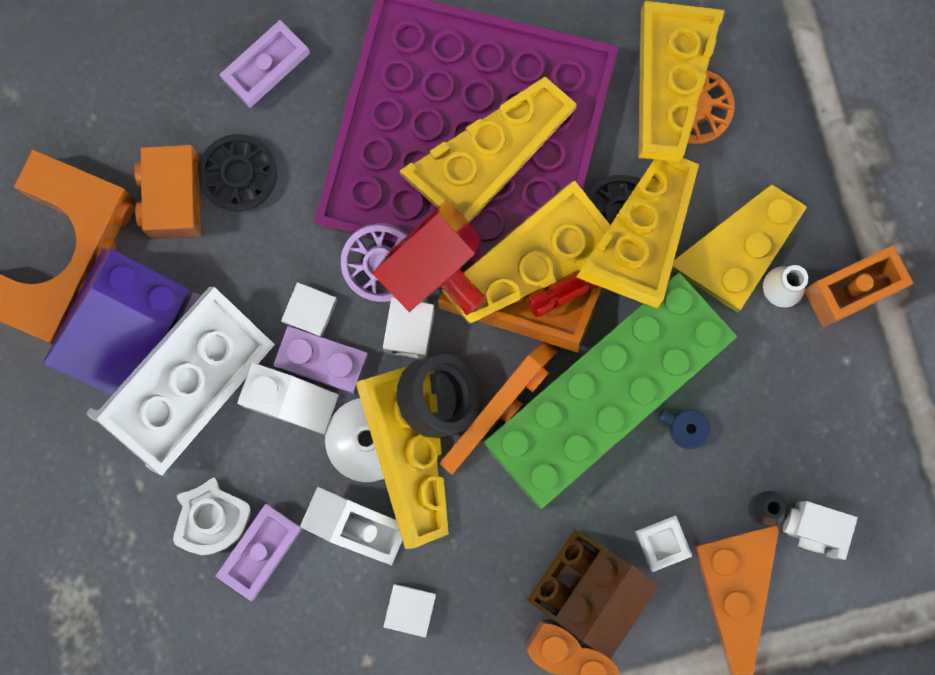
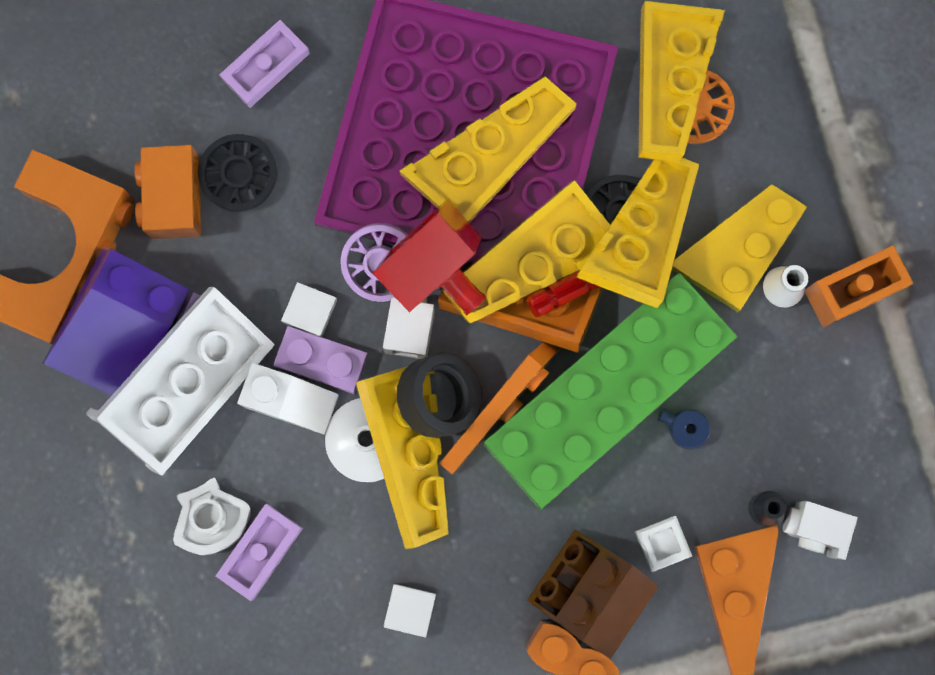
(352, 526): white slope -> none

